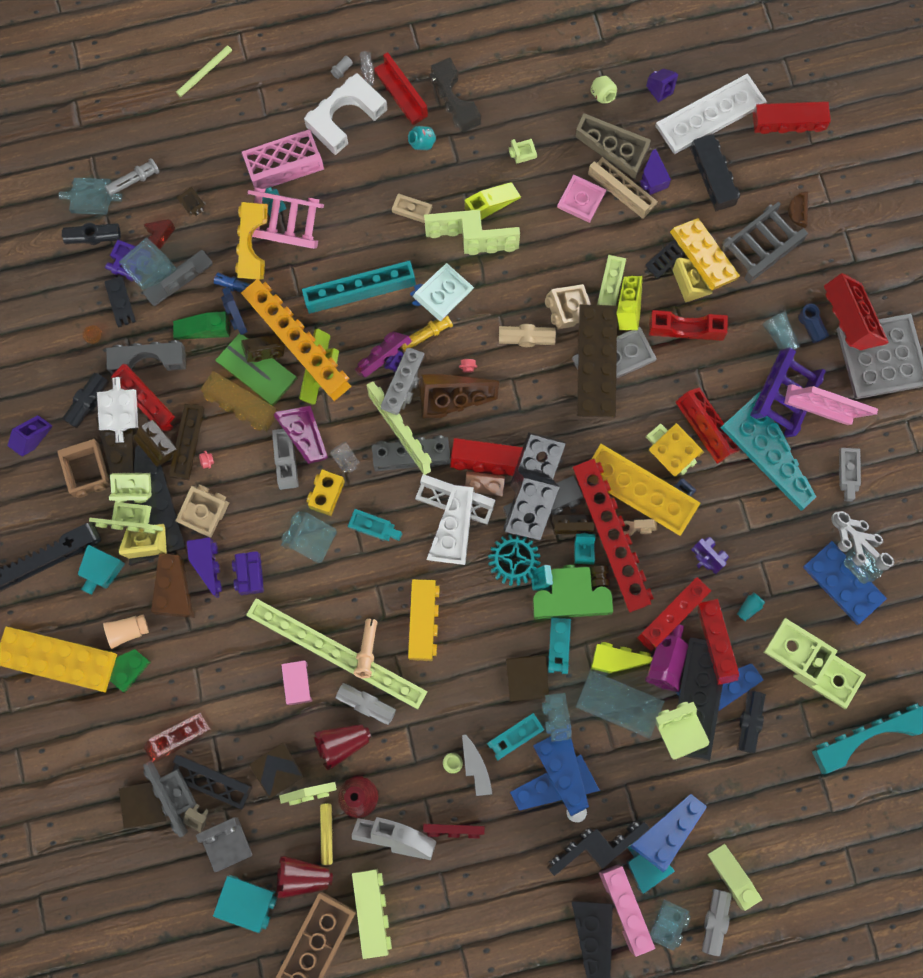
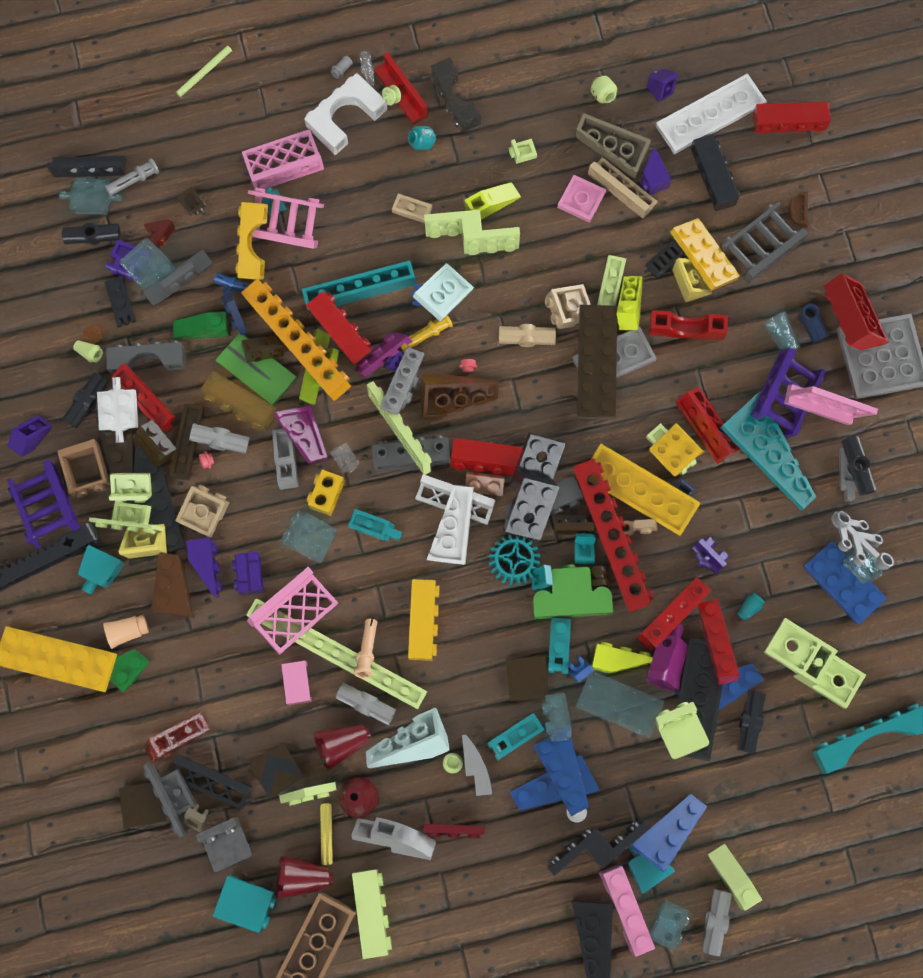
(62, 503): none -> dark purple fence
(87, 166): none -> black fence
(89, 351): none -> yellowish green cone
(219, 438): none -> light grey piece
(278, 601): none -> bright pink fence
(338, 327): none -> red brick
(391, 94): none -> yellowish green wheel
(417, 741): none -> light aqua wedge
(580, 670): none -> blue tile
(855, 454): none -> black piece

